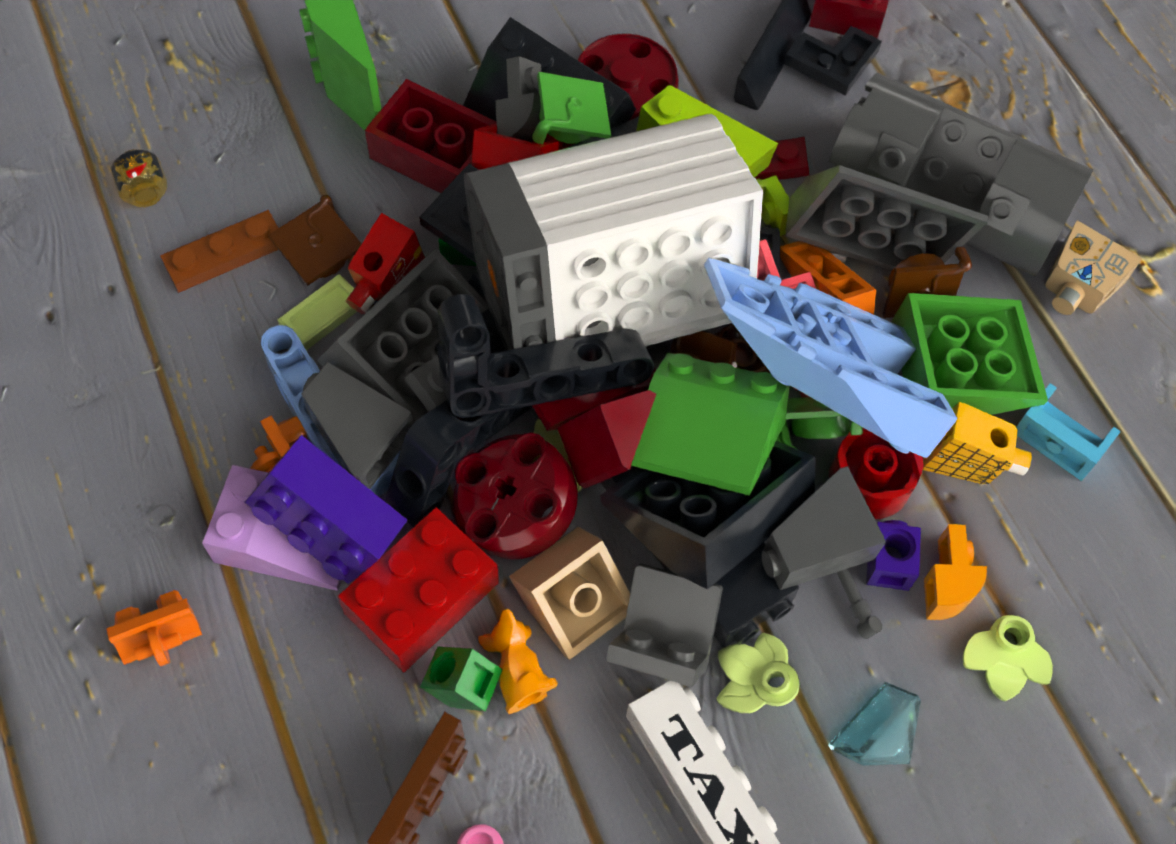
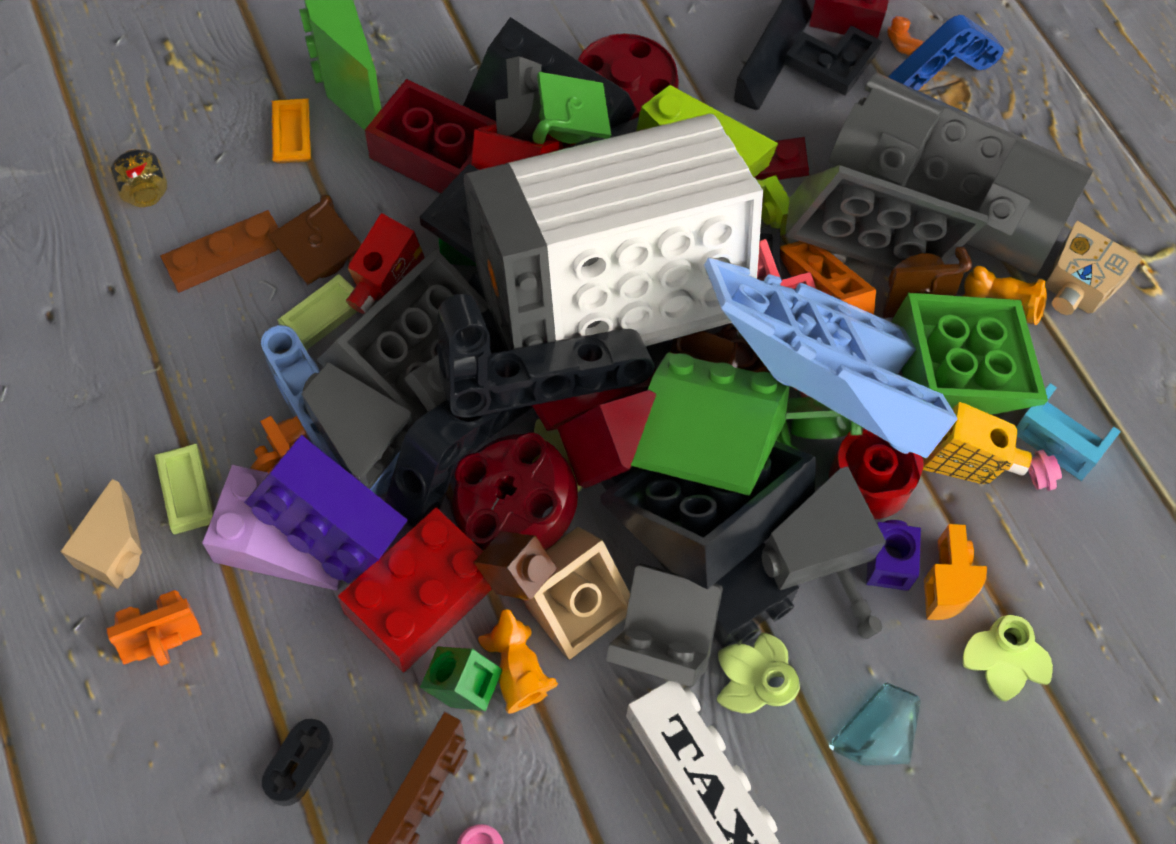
(106, 539): none -> tan slope
(184, 488): none -> yellowish green tile
(289, 755): none -> black beam
(291, 131): none -> light orange tile
(515, 565): none -> reddish brown brick
(900, 36): none -> orange arm
(954, 38): none -> blue beam
(984, 284): none -> light orange animal
(1044, 471): none -> bright pink plate

